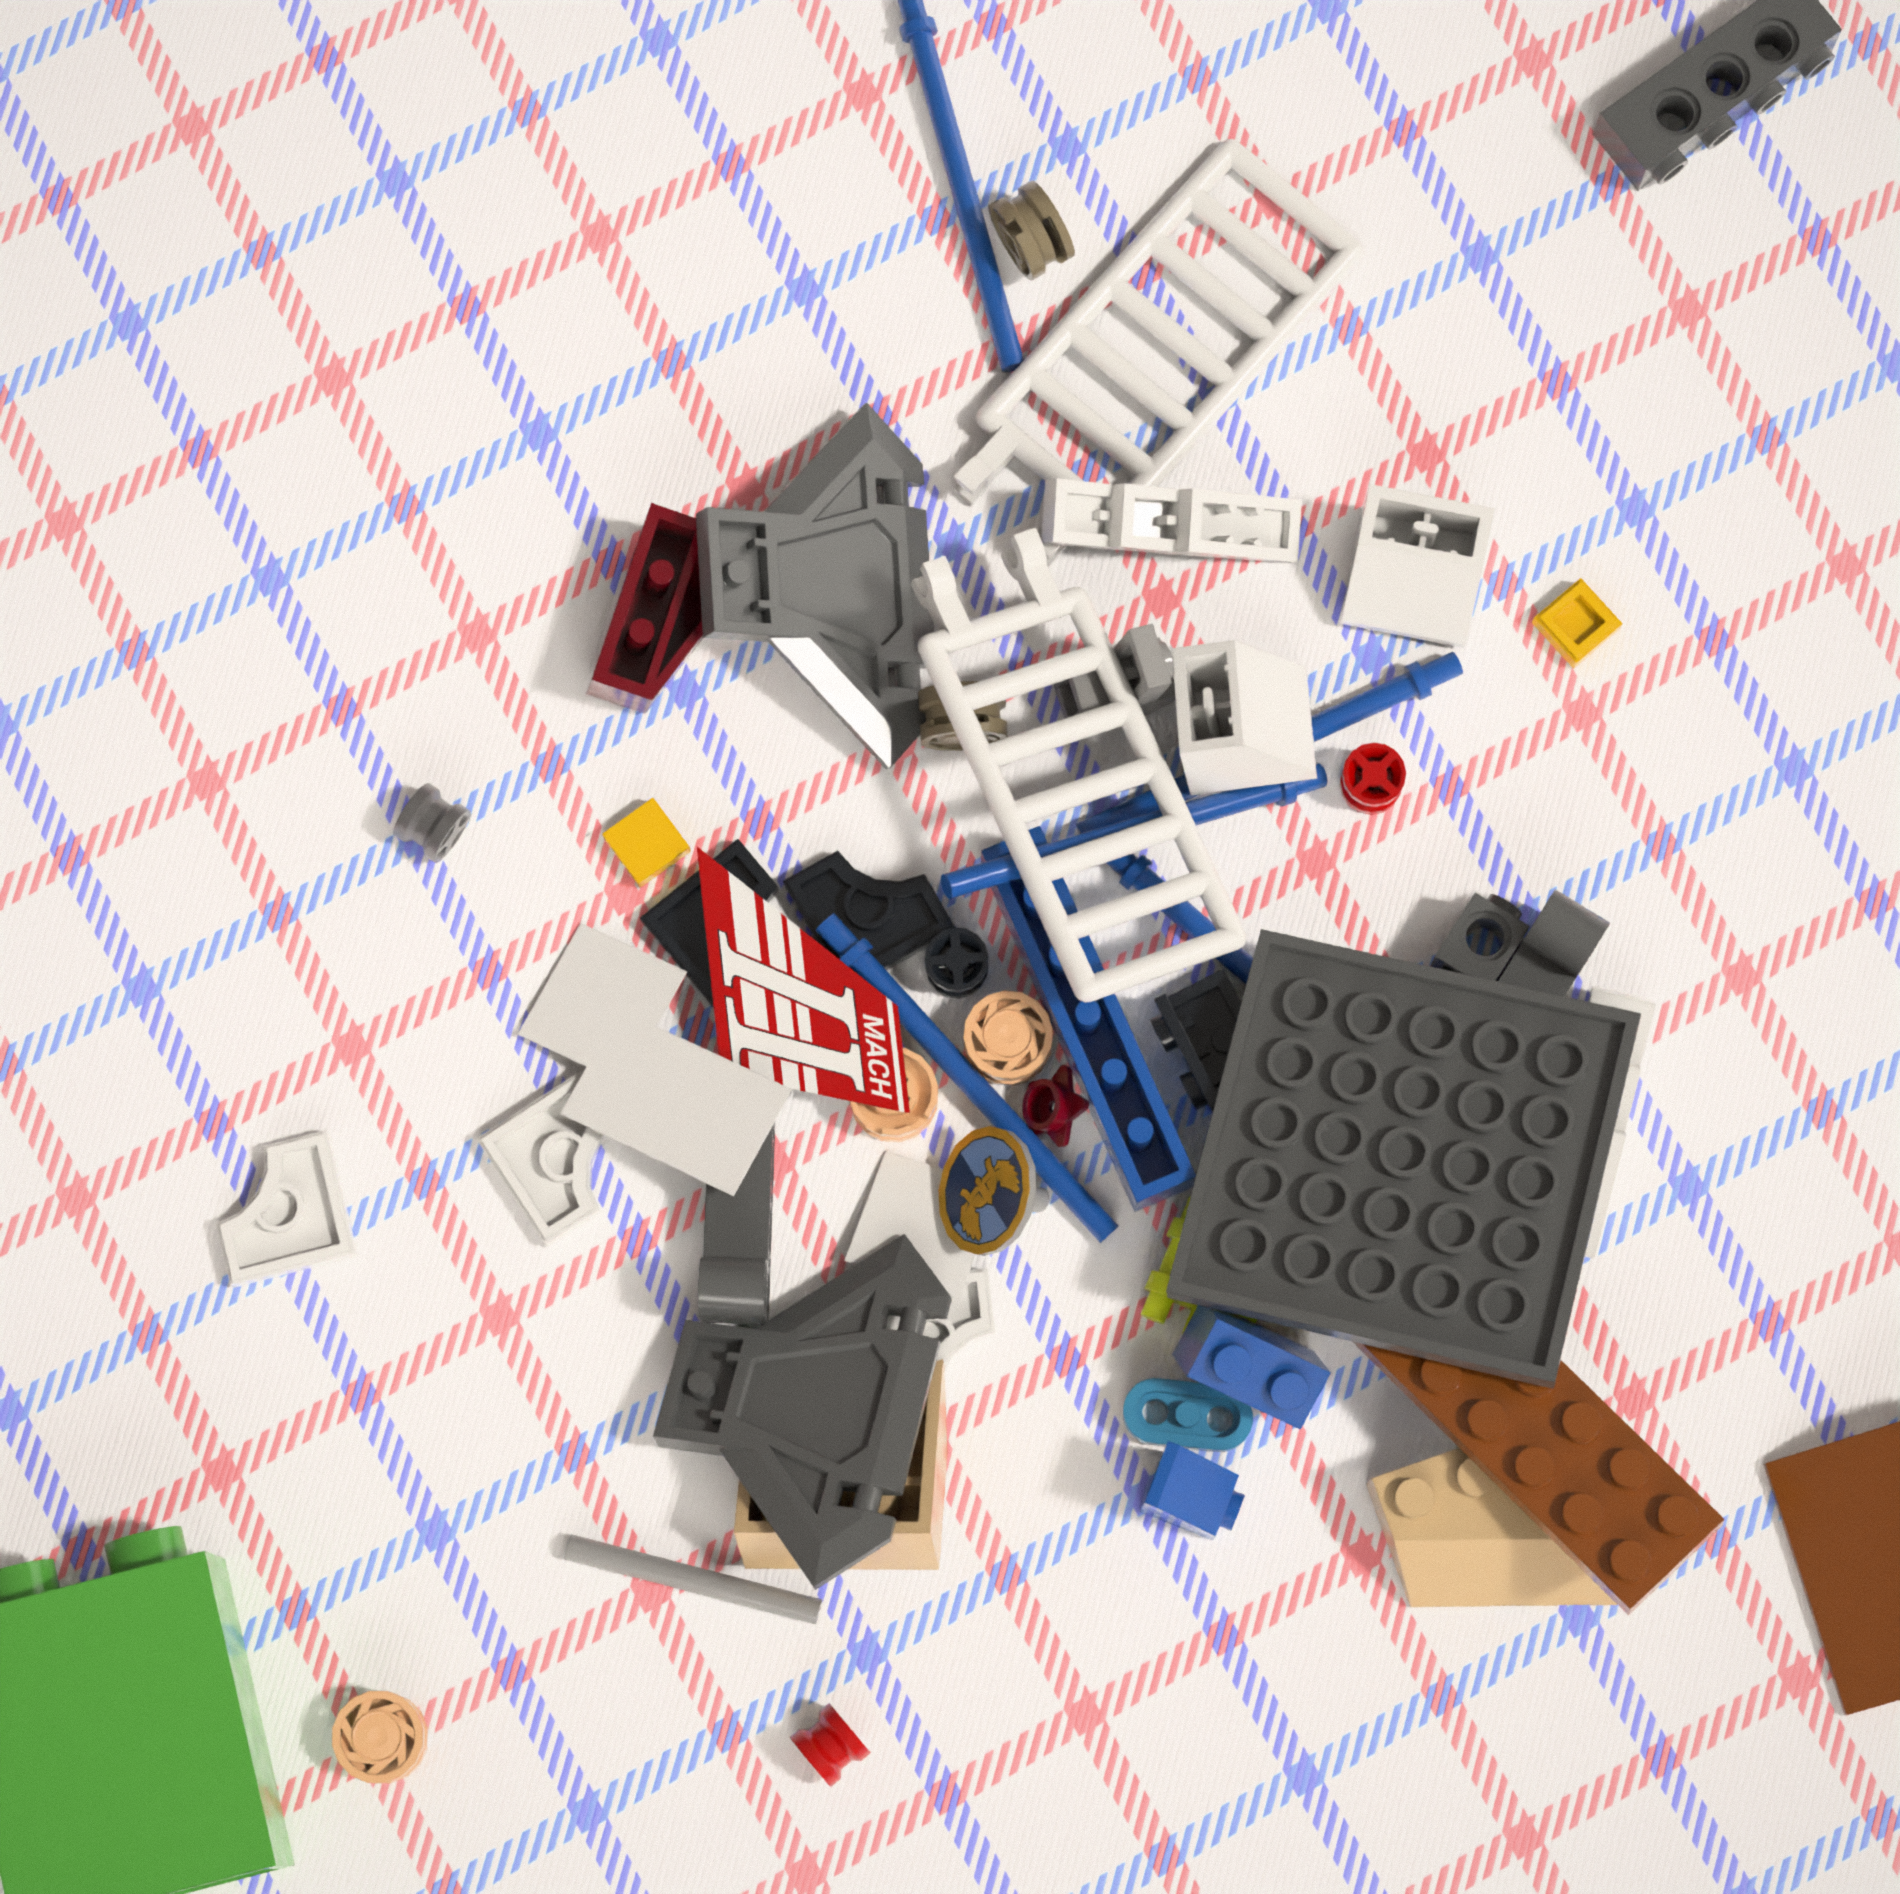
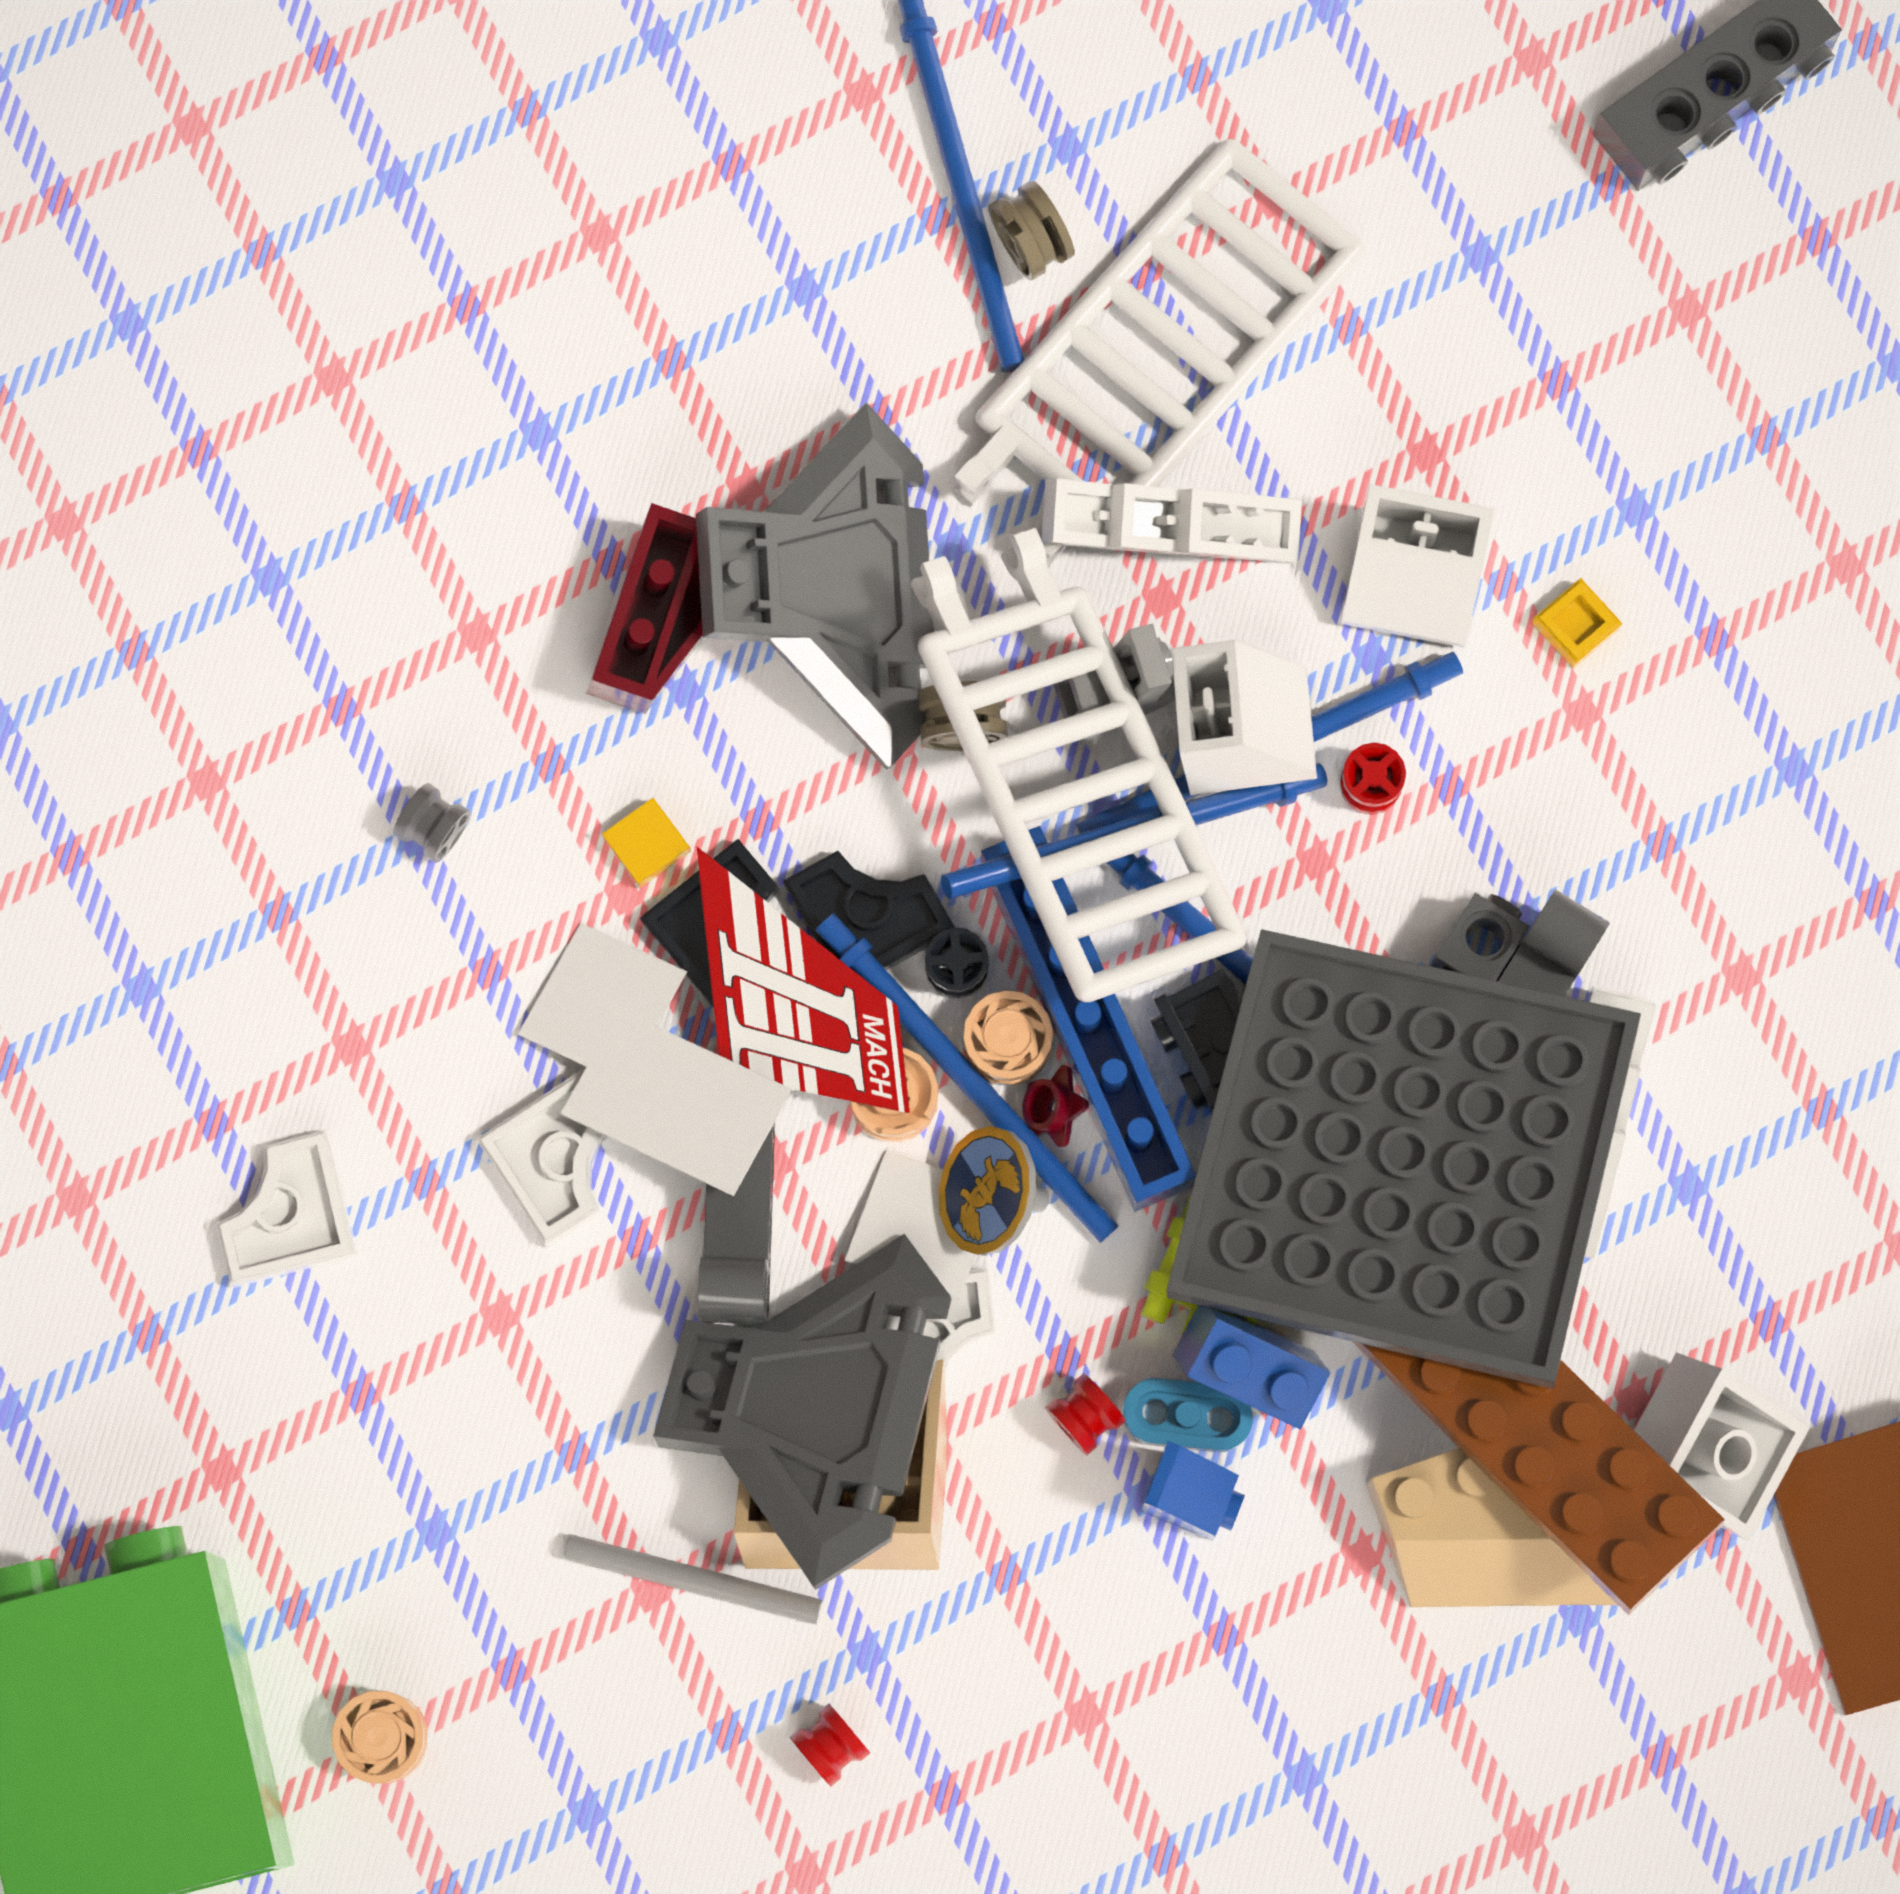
(1085, 1414): none -> red wheel
(1721, 1439): none -> white slope

